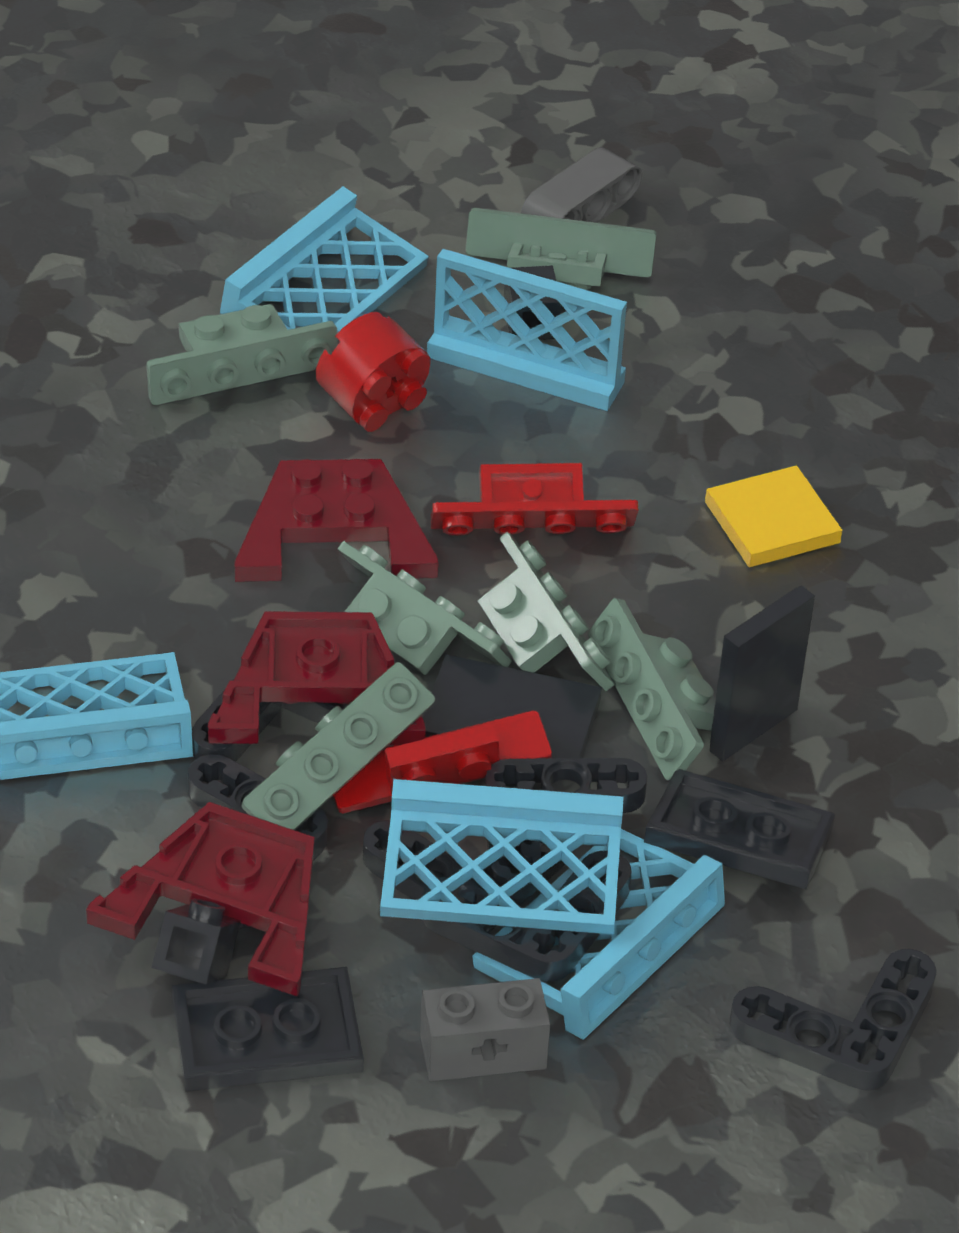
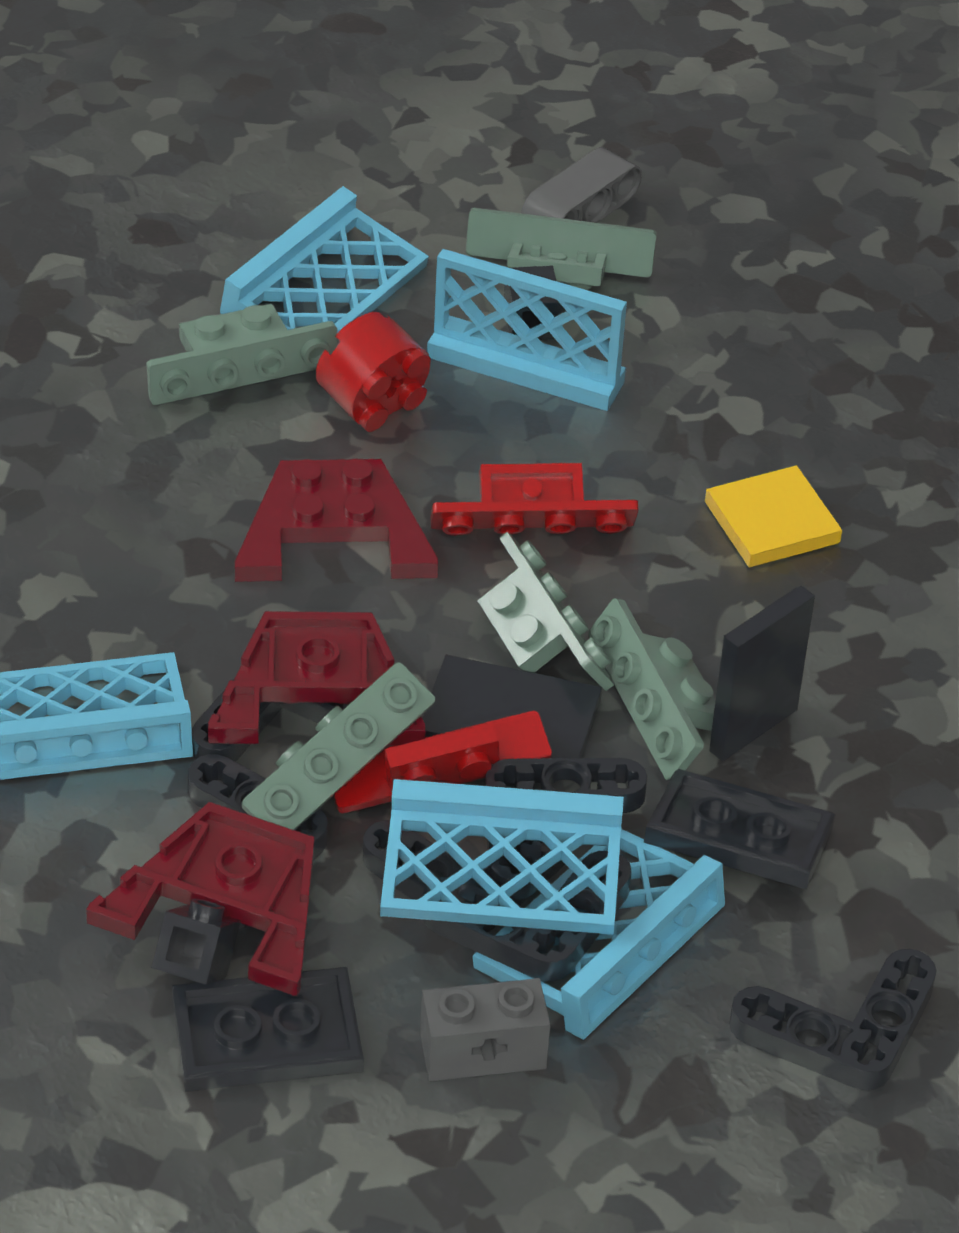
(411, 622): sand green bracket -> none

